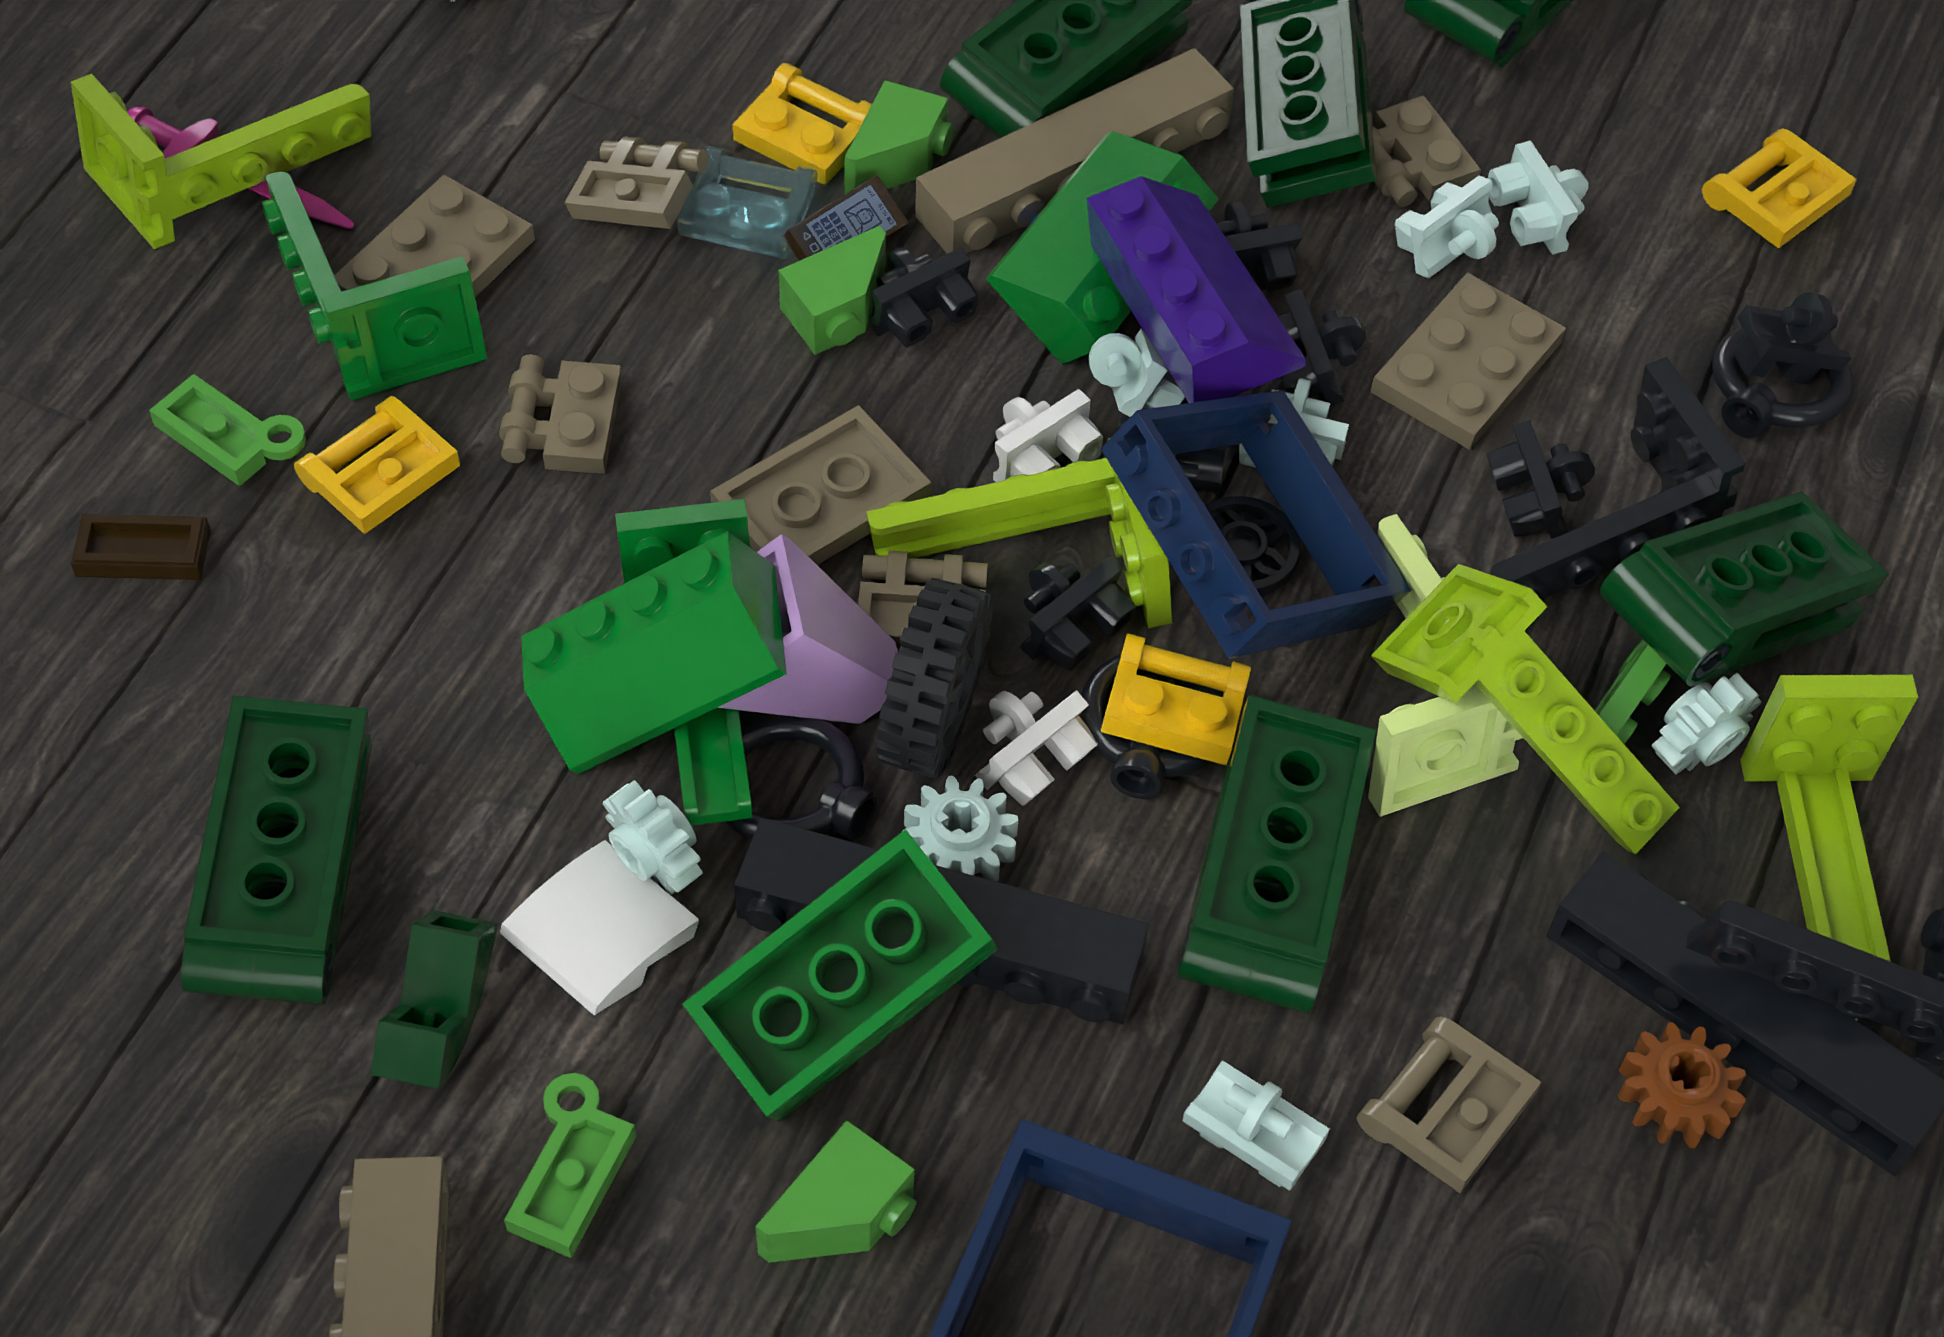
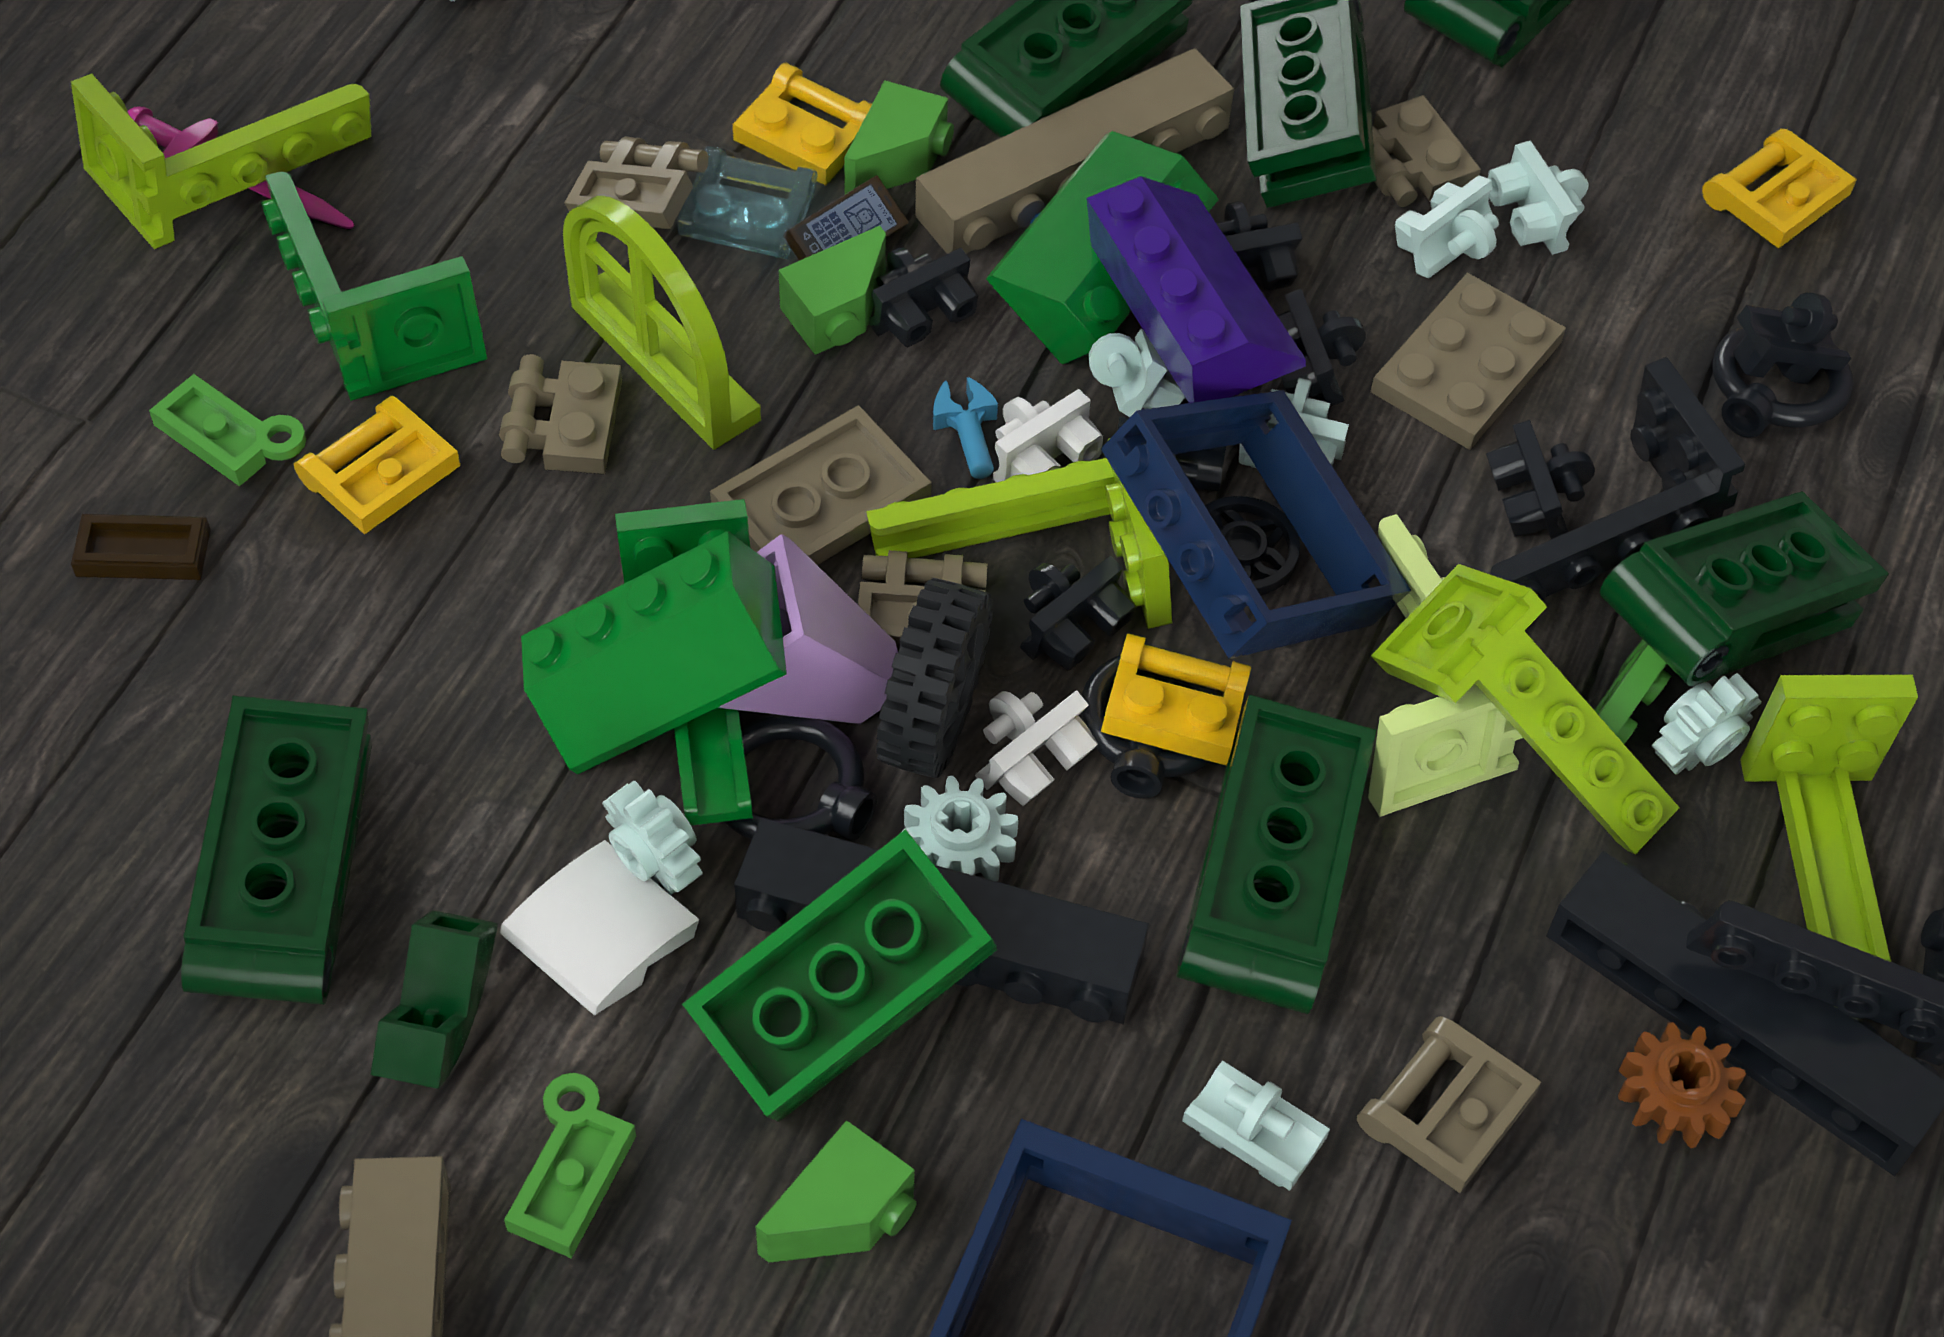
(439, 227): dark tan plate -> none
(676, 361): none -> lime window
(981, 408): none -> dark azure bar

